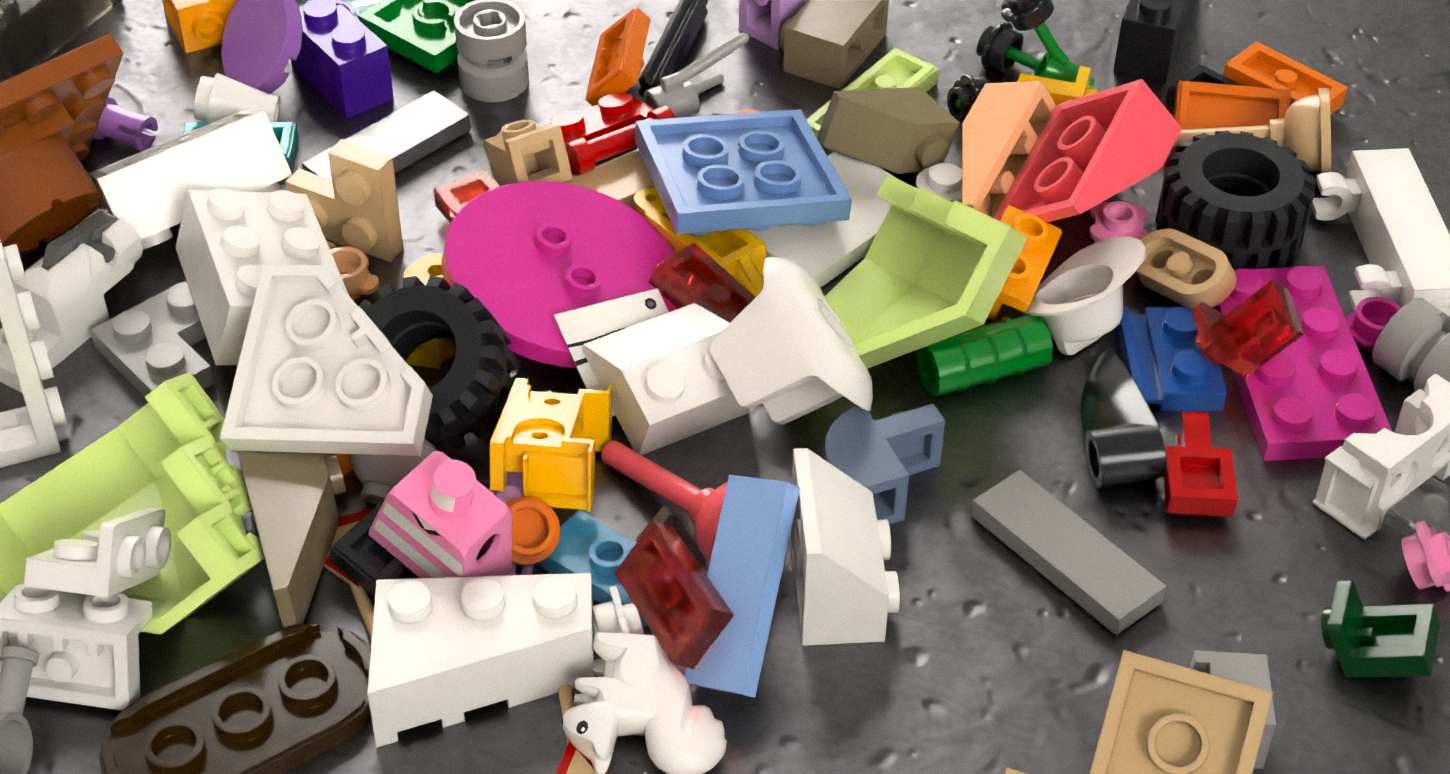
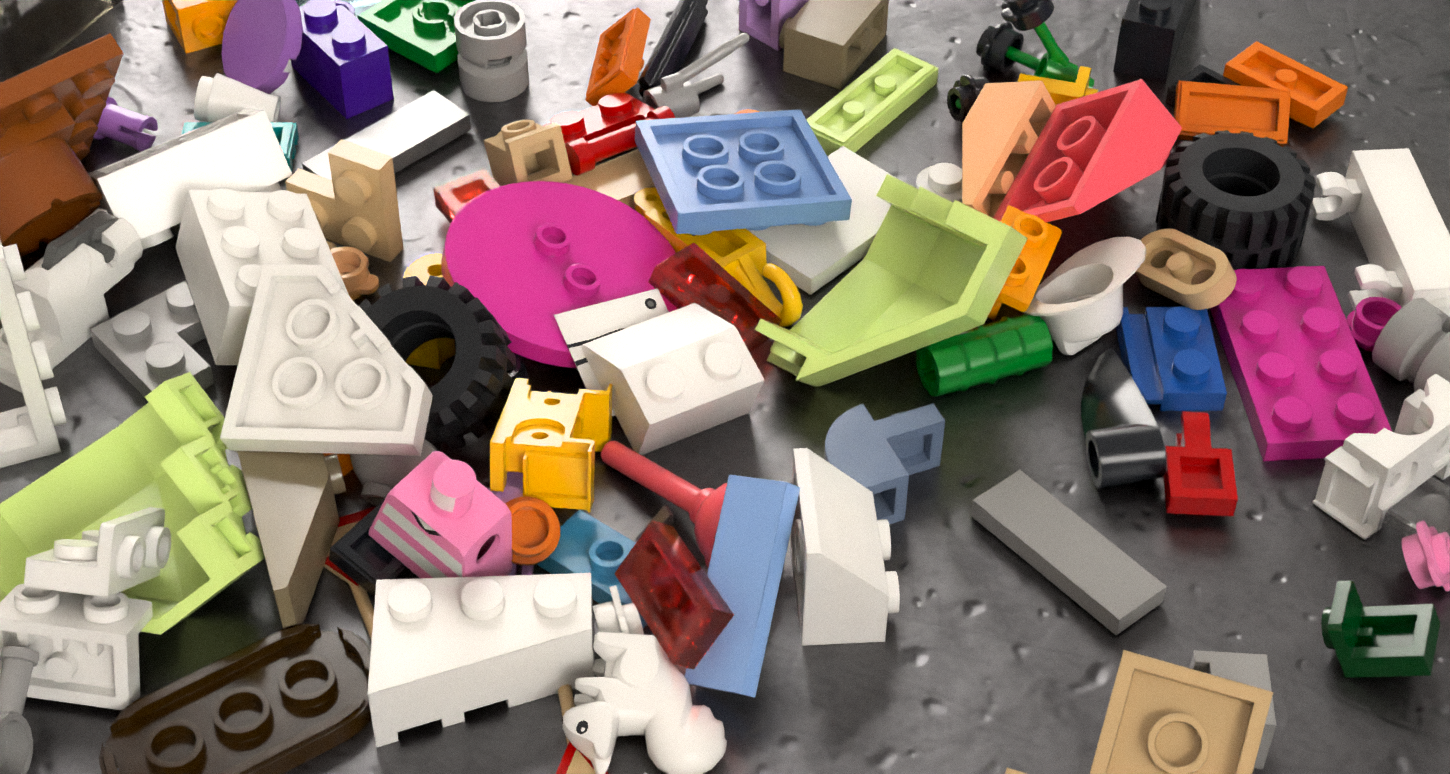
(790, 349): white piece -> none
(889, 128): dark tan slope -> none
(1118, 220): bright pink plate -> none
(1250, 331): clear red bracket -> none
(1303, 130): tan piece -> none

